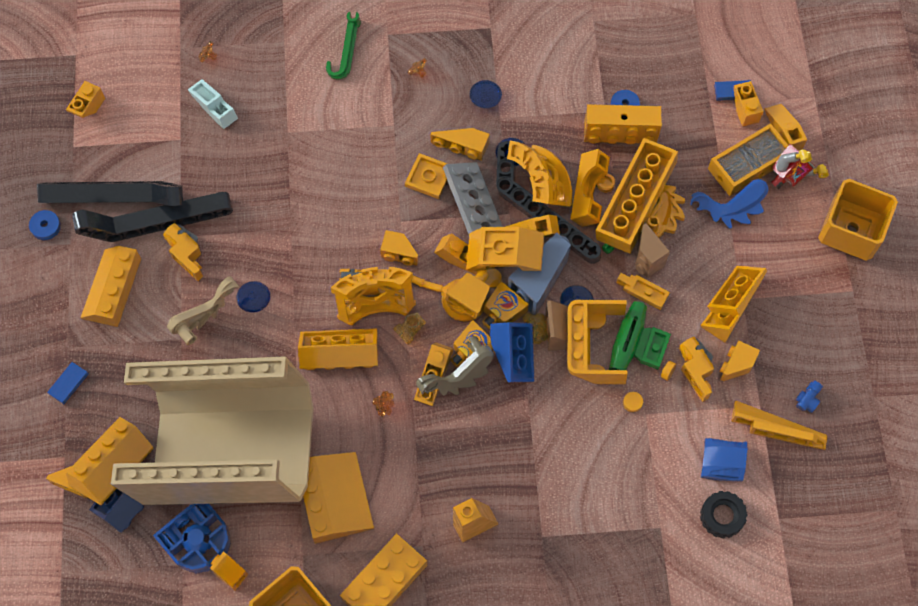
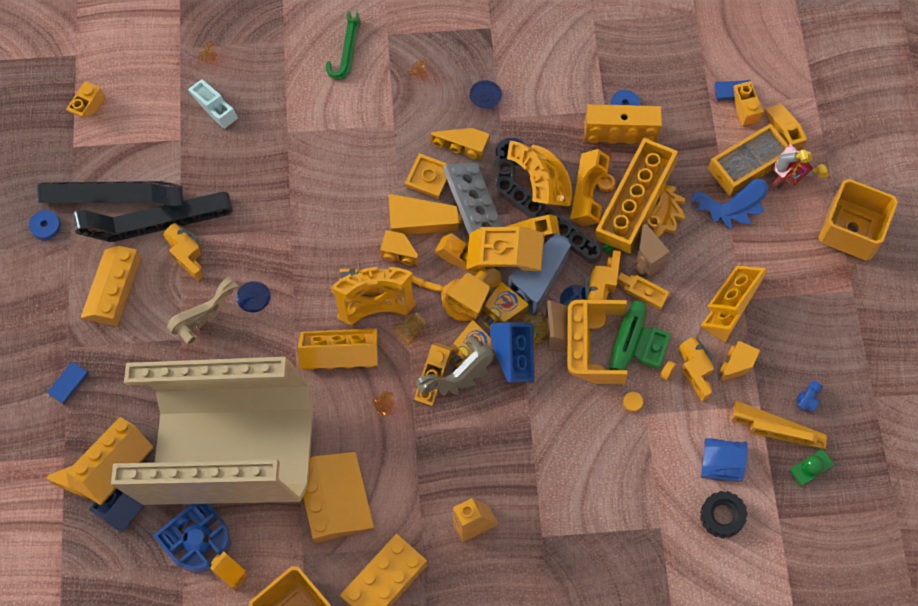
(420, 216): none -> light orange slope
(603, 279): none -> light orange plate
(811, 467): none -> green tile

